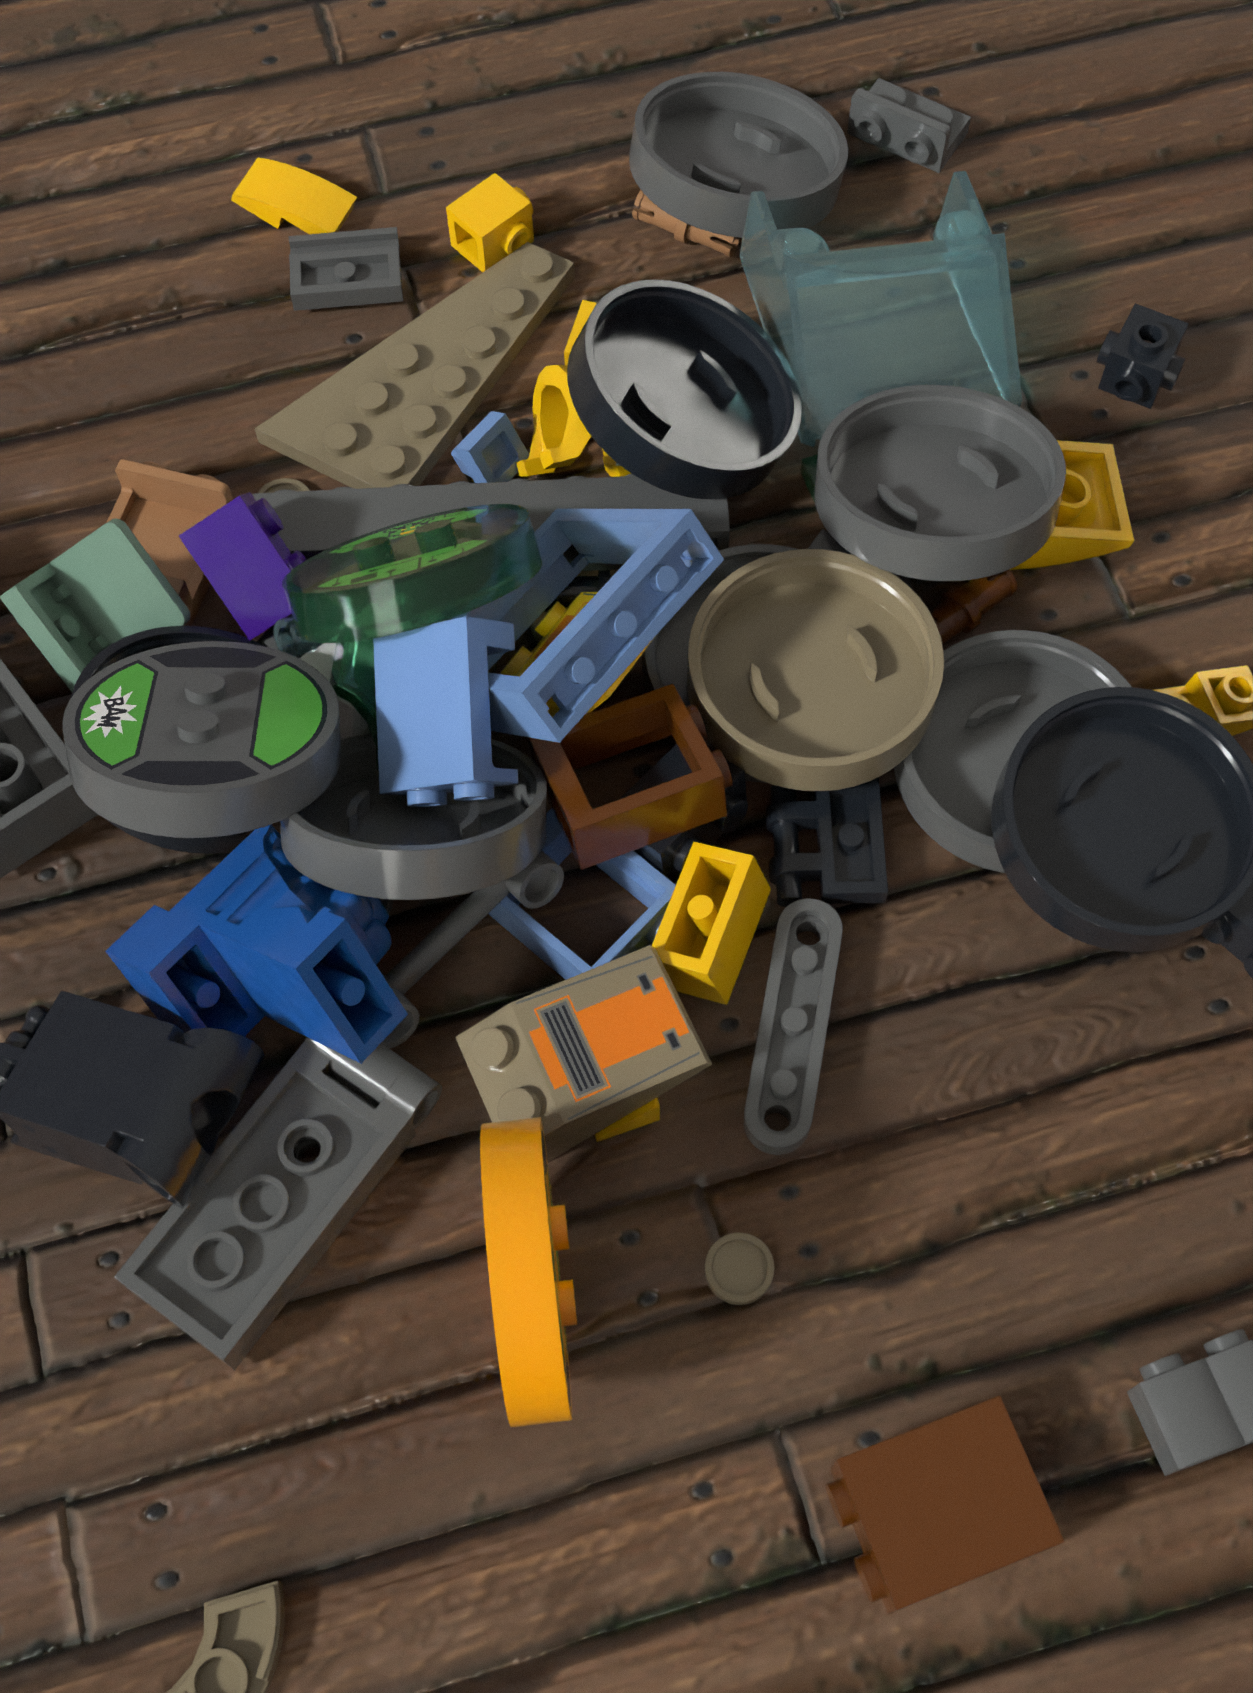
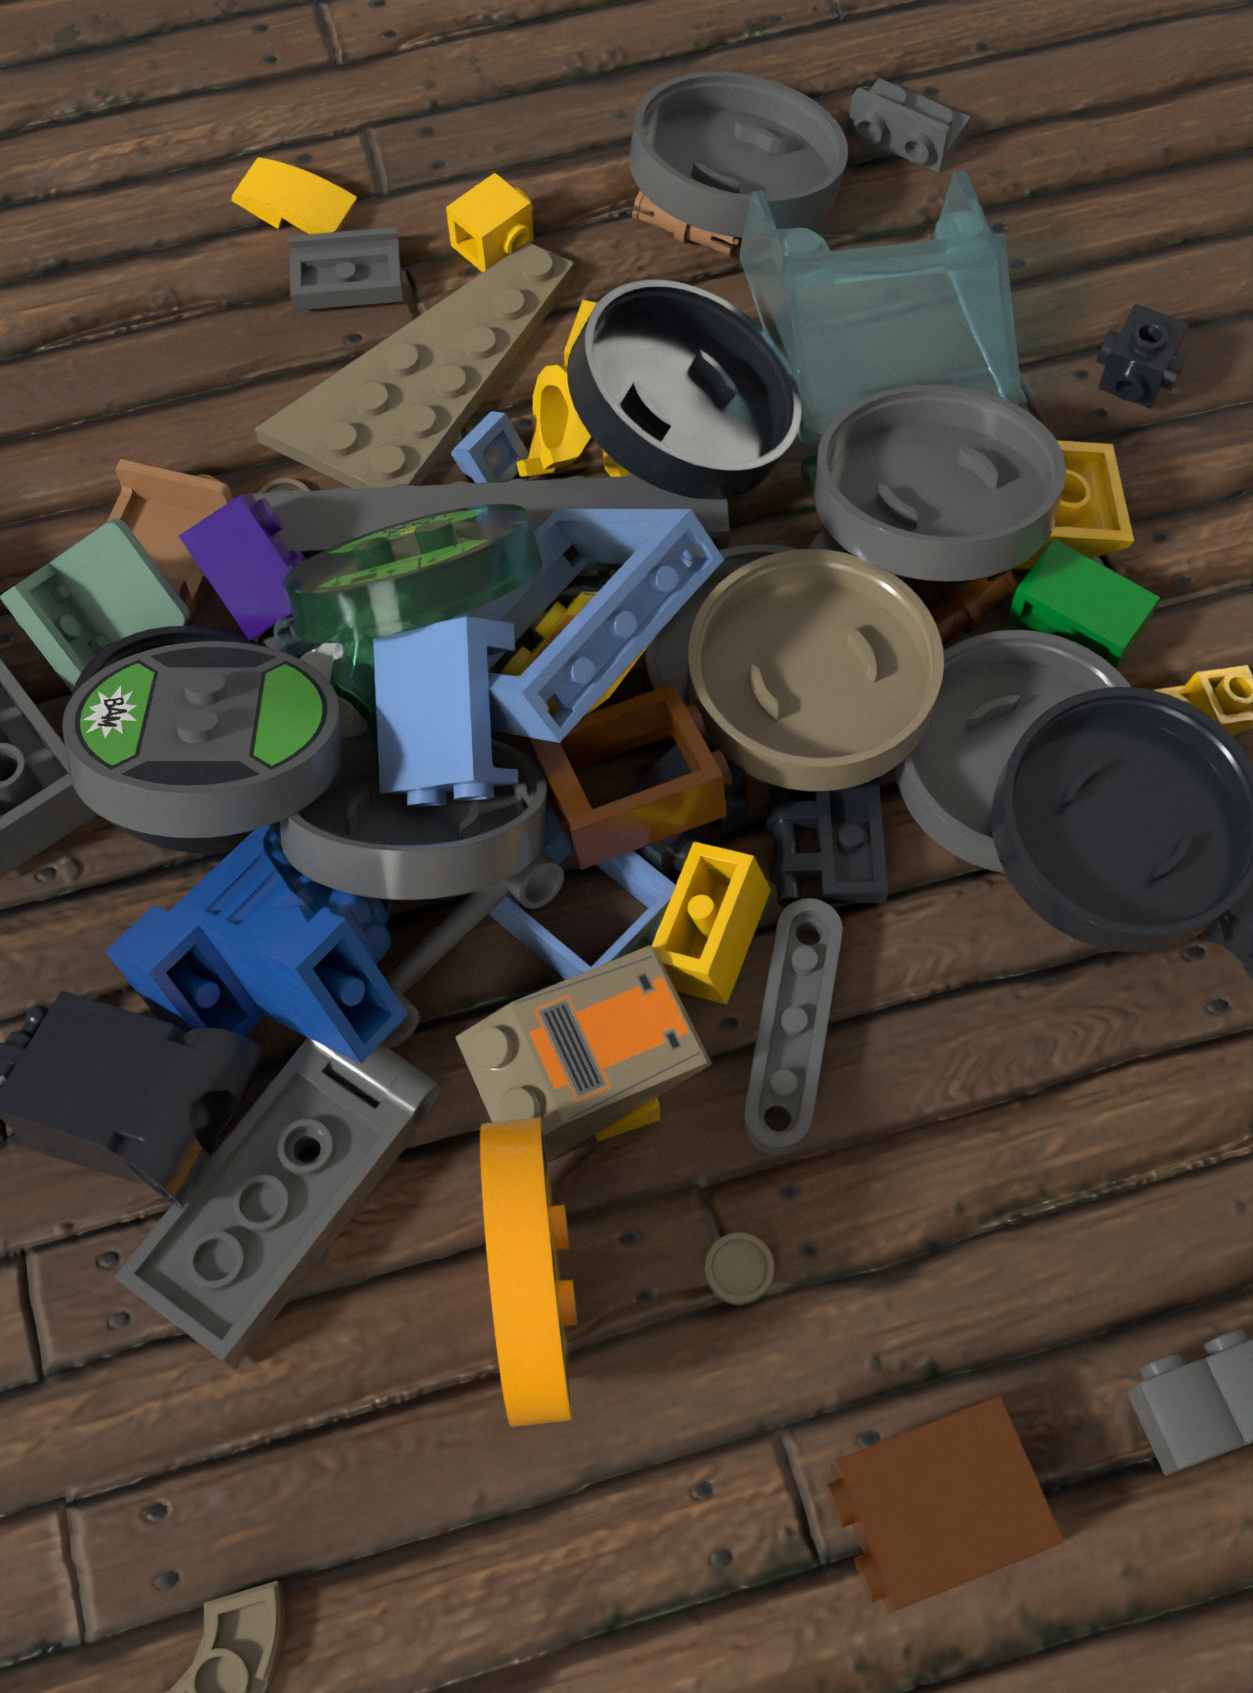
(1082, 603): none -> green panel

